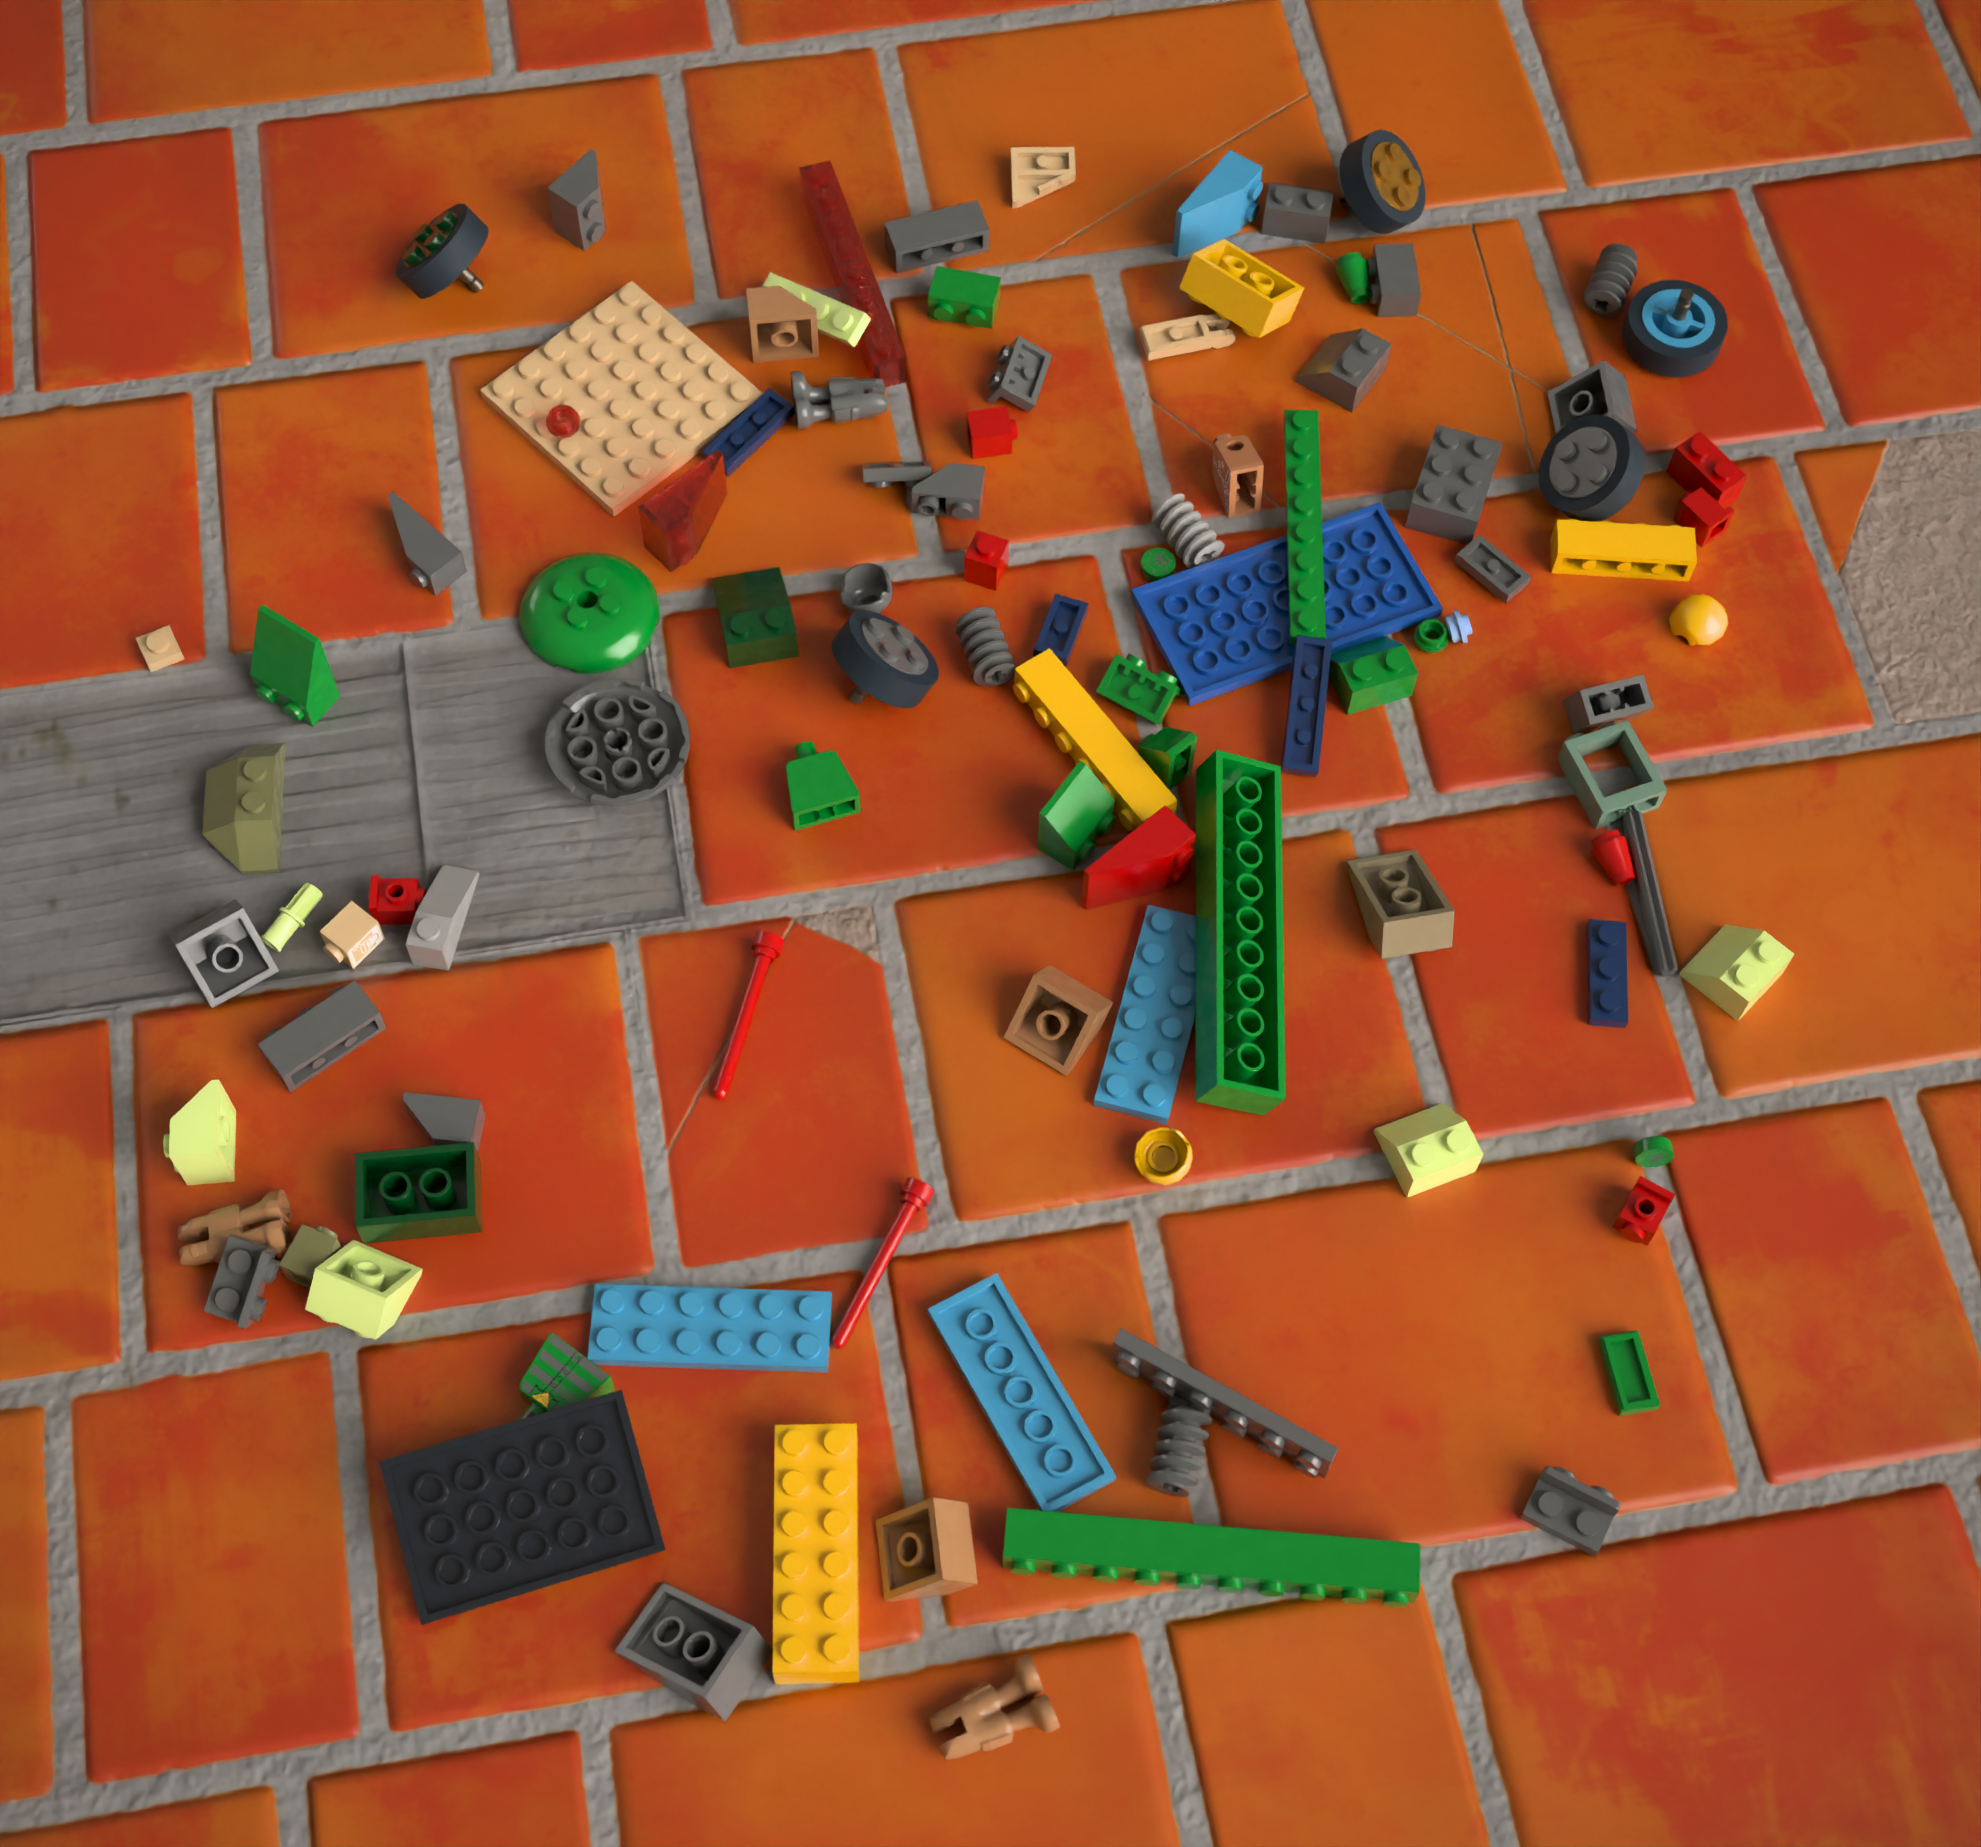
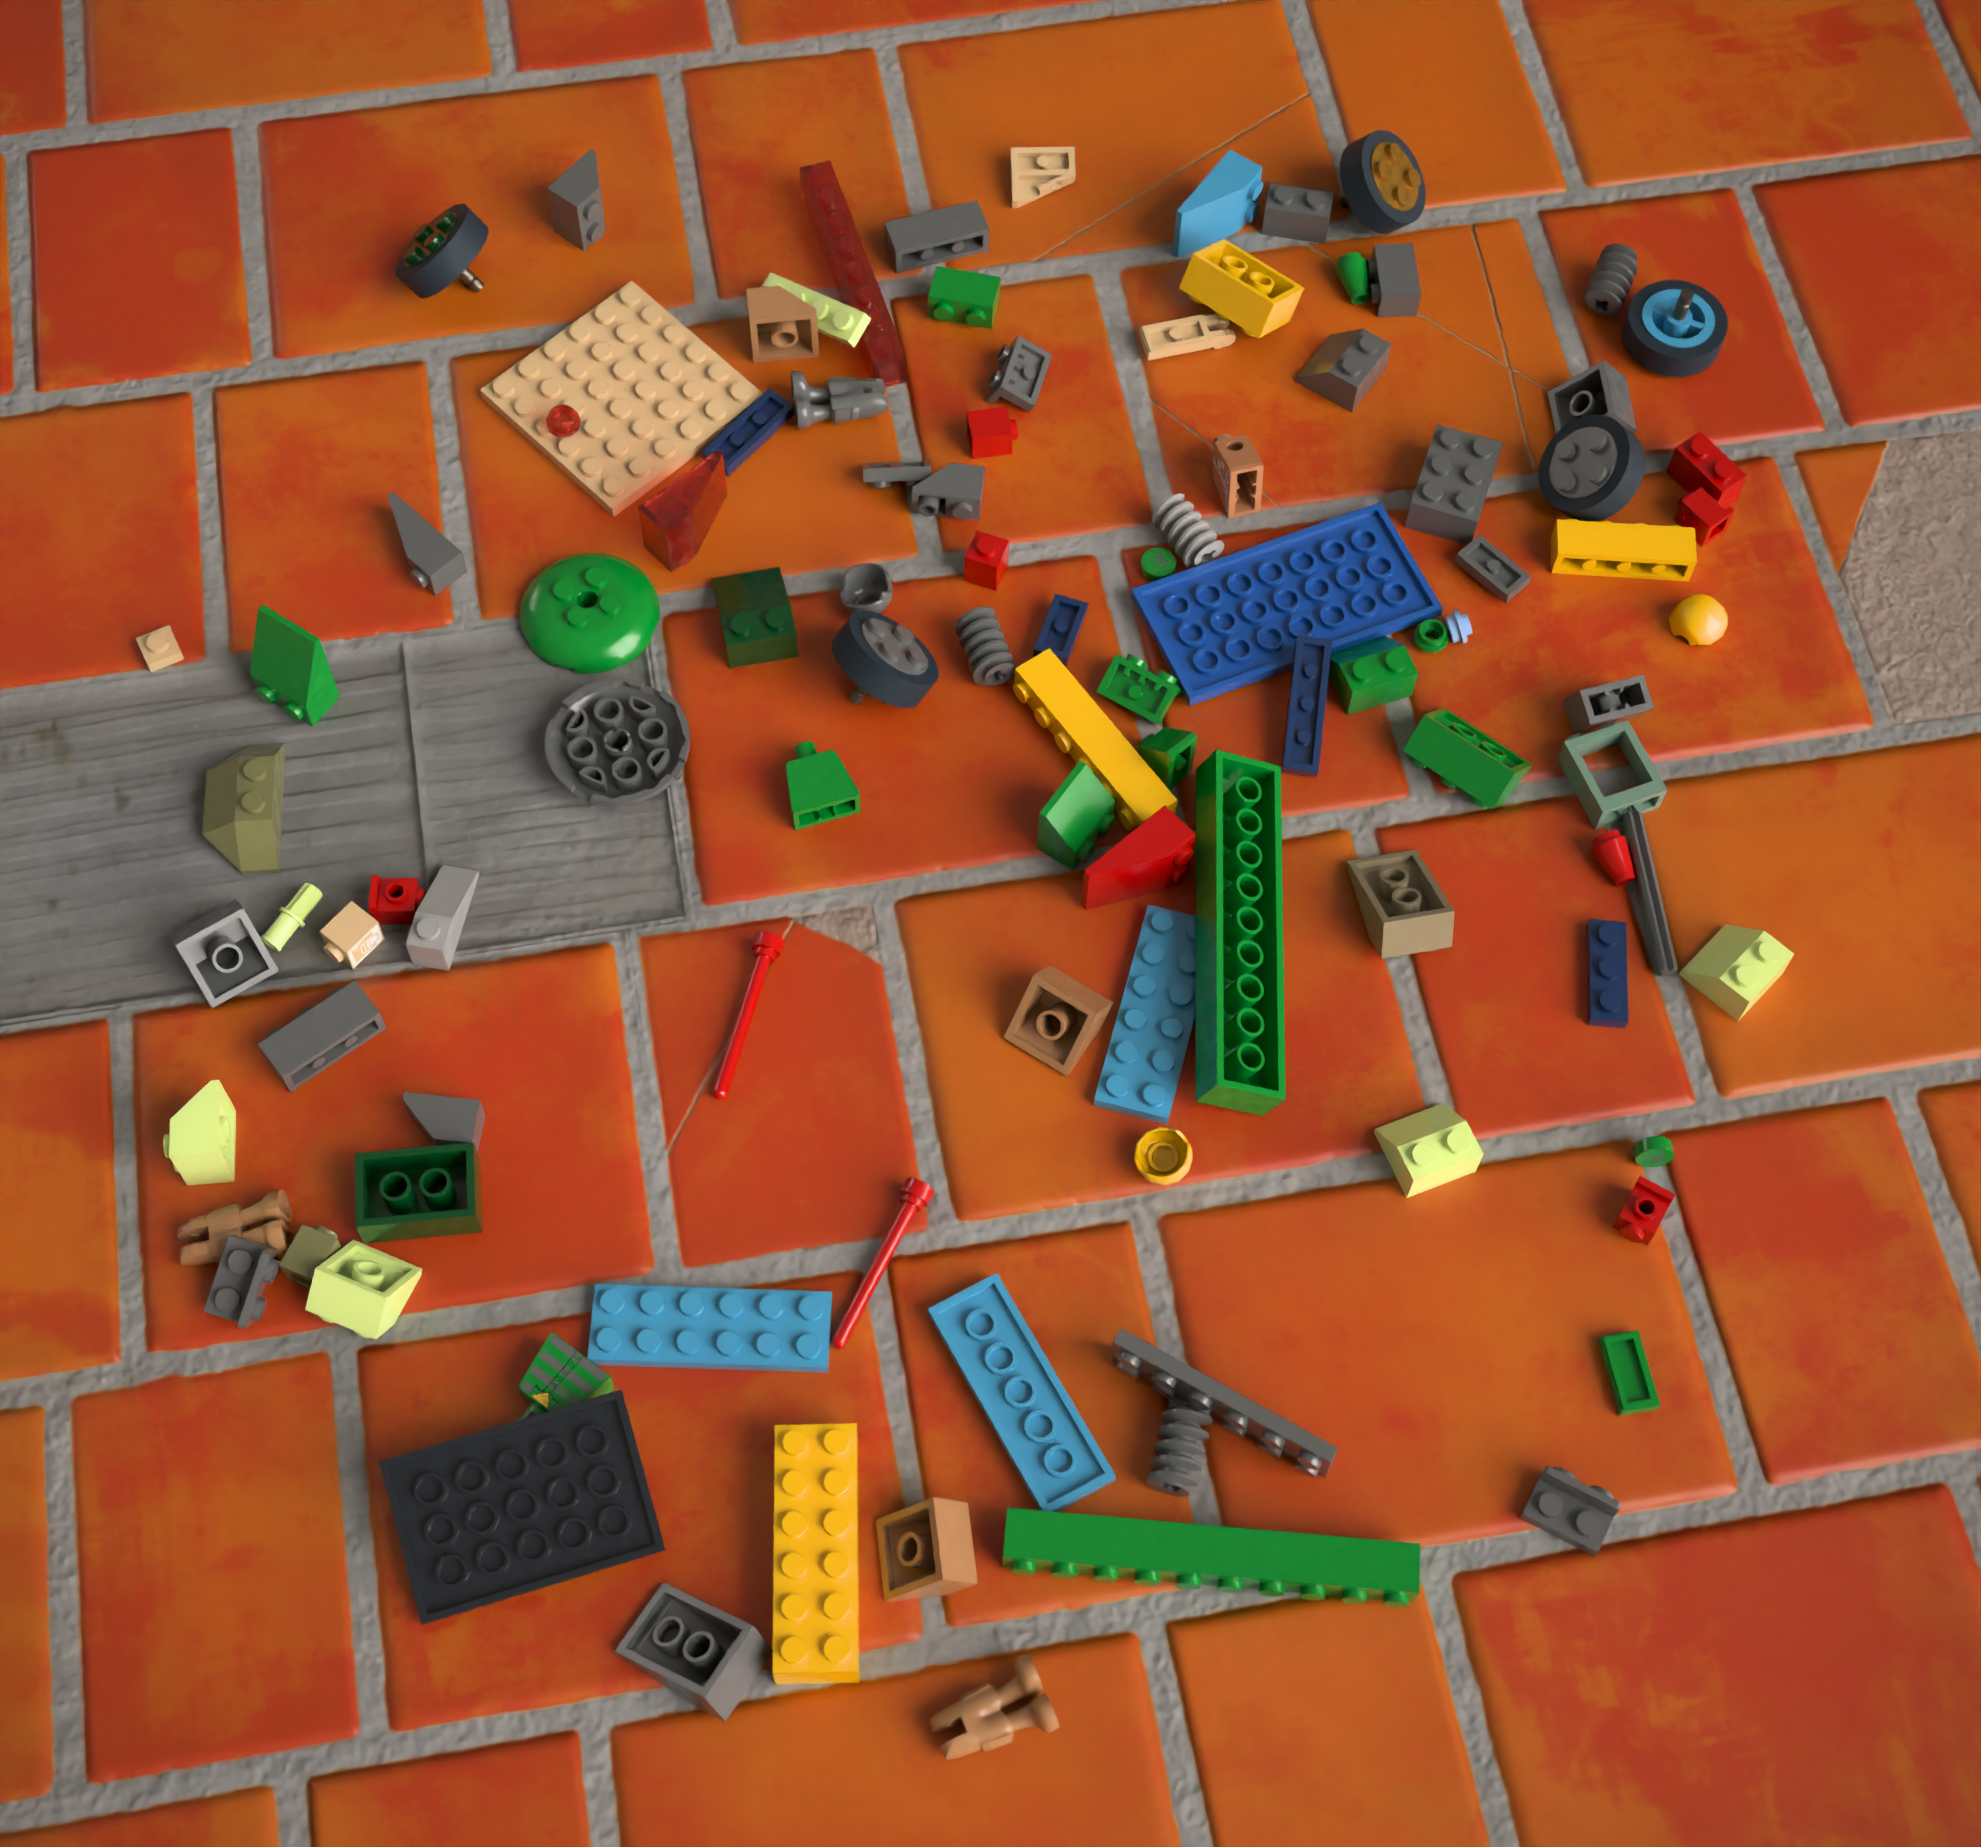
(1303, 524): green plate -> none
(1466, 758): none -> green slope

